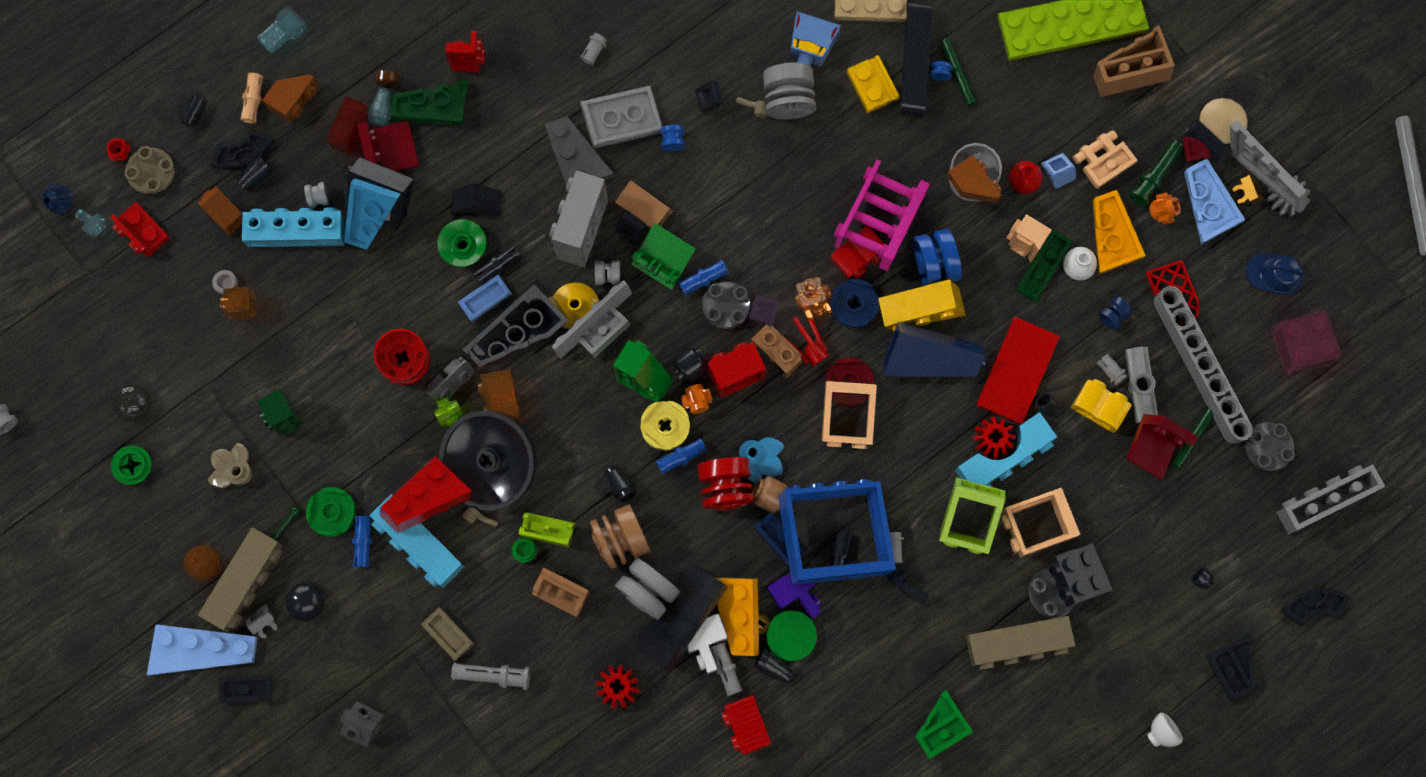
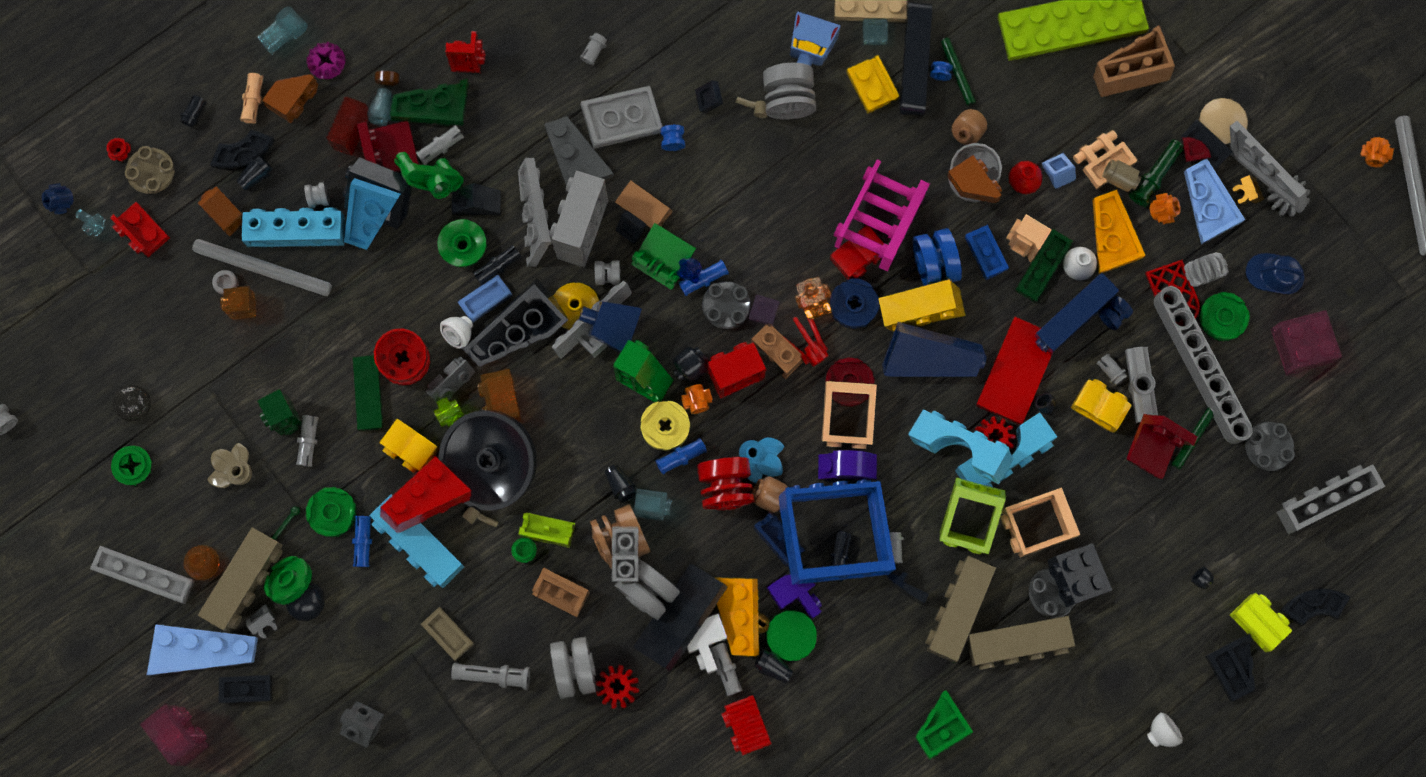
(142, 574): none -> light grey tile
(175, 734): none -> clear pink brick
(262, 267): none -> light grey axle
(288, 580): none -> green tile
(307, 440): none -> light grey pin
(326, 71): none -> magenta gear
(367, 394): none -> dark green tile
(409, 446): none -> yellow brick
(437, 179): none -> green connector
(440, 145): none -> light grey pin
(456, 331): none -> white brick
(533, 212): none -> light grey wing
(575, 667): none -> light grey wheel
(611, 323): none -> dark blue torso
(624, 553): none -> light grey slope
(651, 505): none -> clear light blue brick
(689, 270): none -> clear blue plate
(847, 465): none -> dark purple brick
(875, 32): none -> clear light blue tile
(934, 433): none -> medium azure arch
(961, 608): none -> dark tan brick
(969, 127): none -> medium nougat head
(986, 252): none -> blue plate
(1076, 314): none -> dark blue slope
(1121, 175): none -> dark tan brick
(1206, 269): none -> light grey gear
(1224, 316): none -> green tile
(1261, 621): none -> neon yellow brick
(1377, 152): none -> orange gear

